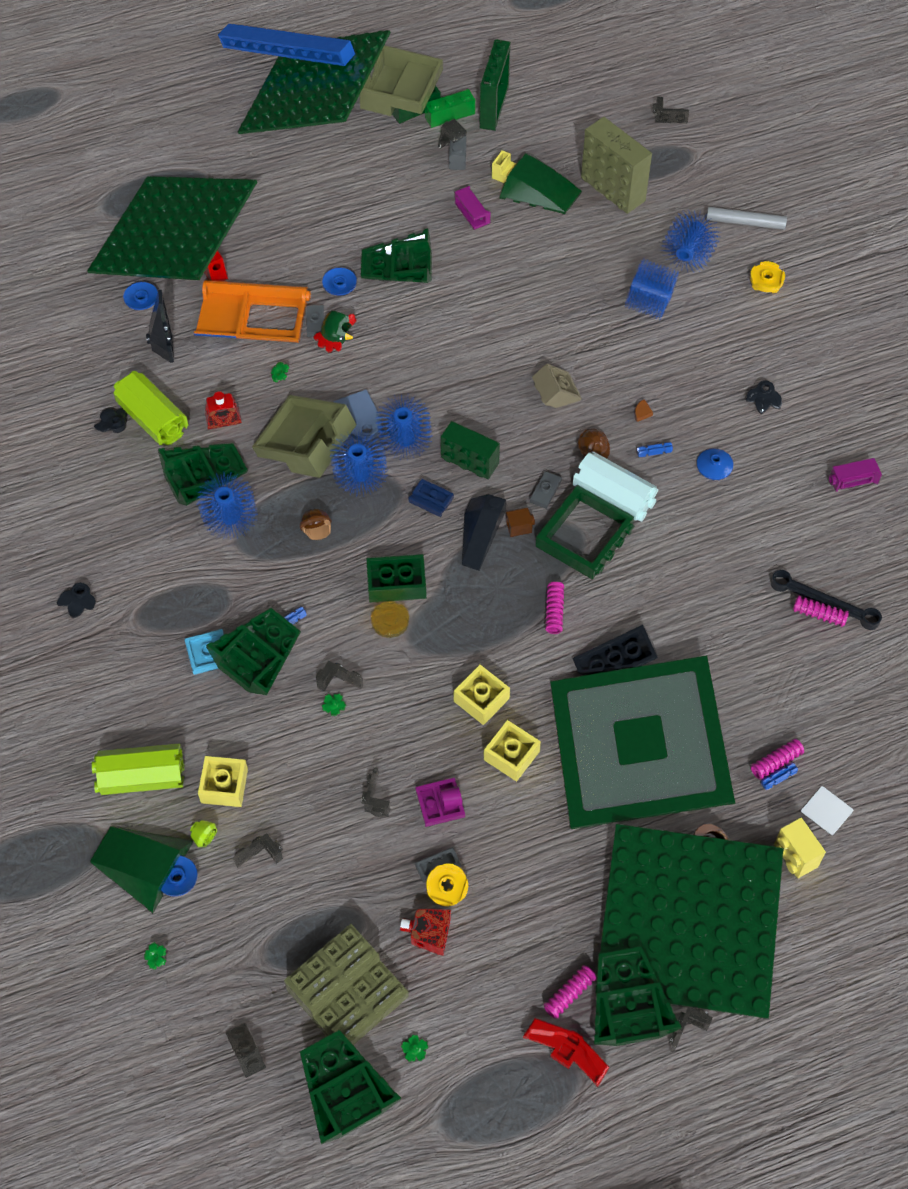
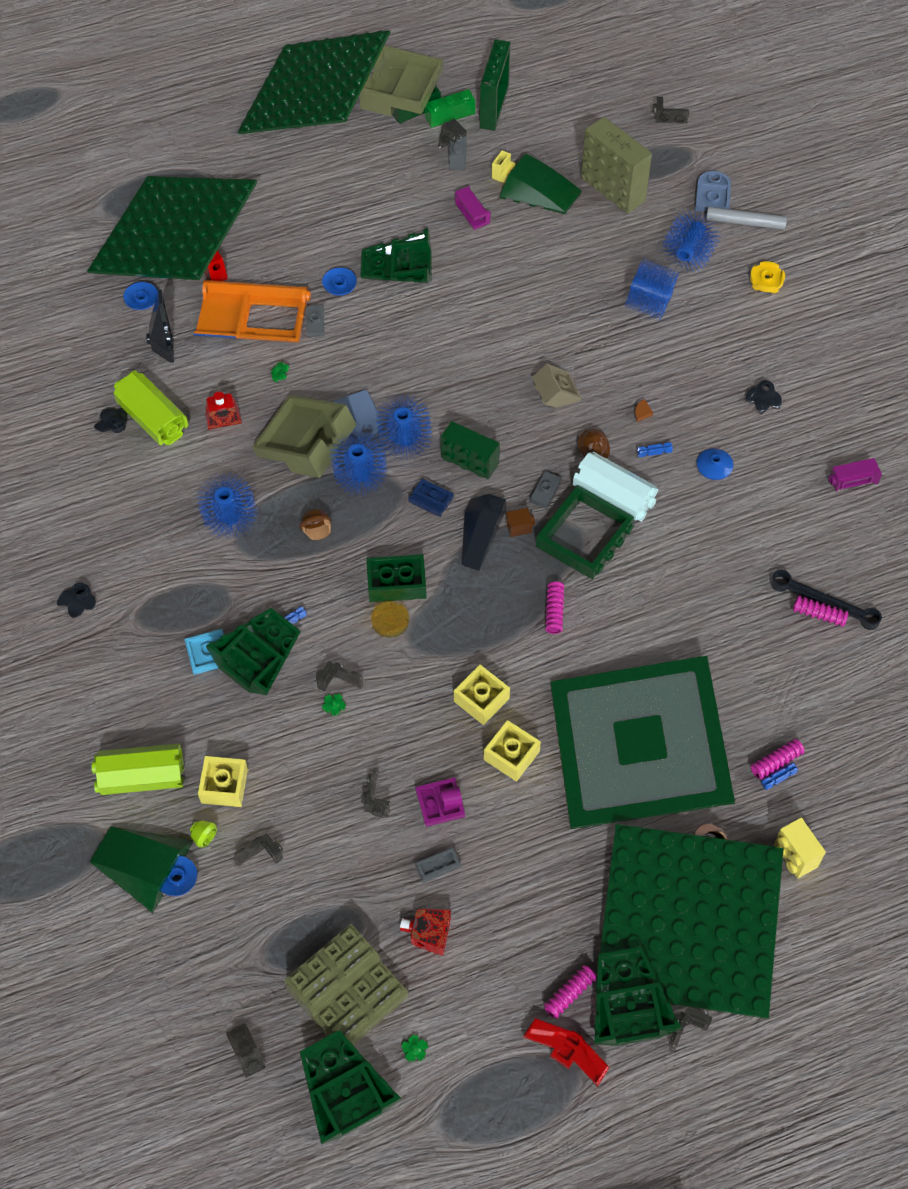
(154, 955): green plant -> none
(192, 468): dark green wedge -> none
(287, 44): blue brick -> none
(334, 331): dark green piece -> none
(457, 880): yellow plate -> none
(622, 652): black wedge -> none
(711, 192): none -> sand blue tile
(827, 810): white sticker -> none

